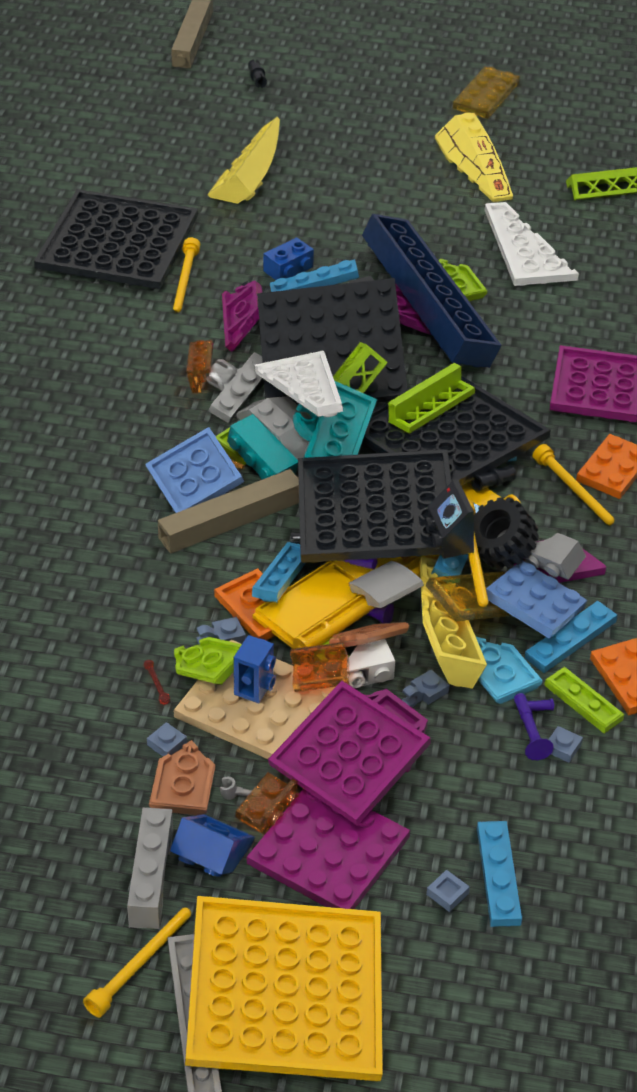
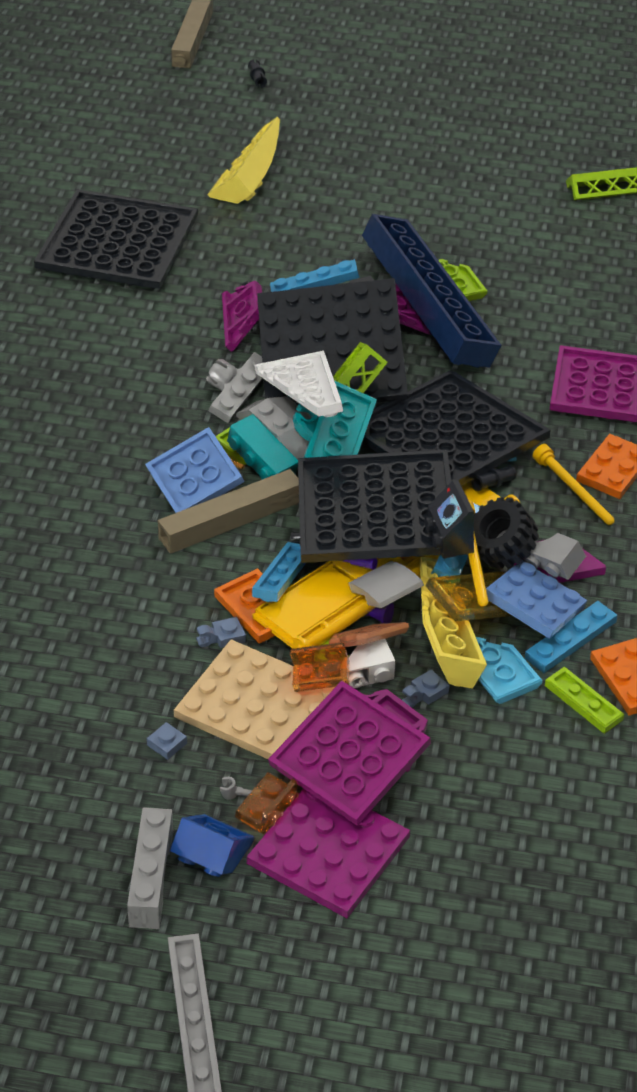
(99, 1000): yellow piece -> none
(164, 698): clear red hinge -> none
(183, 781): nougat tile -> none
(190, 248): yellow piece -> none
(199, 363): clear orange bracket -> none
(207, 661): lime tile -> none
(254, 669): blue brick -> none
(286, 989): yellow plate -> none
(288, 259): blue brick -> none
(424, 397): lime fence -> none
(448, 890): sand blue plate -> none
(470, 148): light yellow wedge -> none
(486, 92): clear yellow plate -> none
(499, 874): dark azure plate -> none
(525, 253): white wing -> none
(538, 747): dark purple piece -> none
(565, 744): sand blue plate -> none

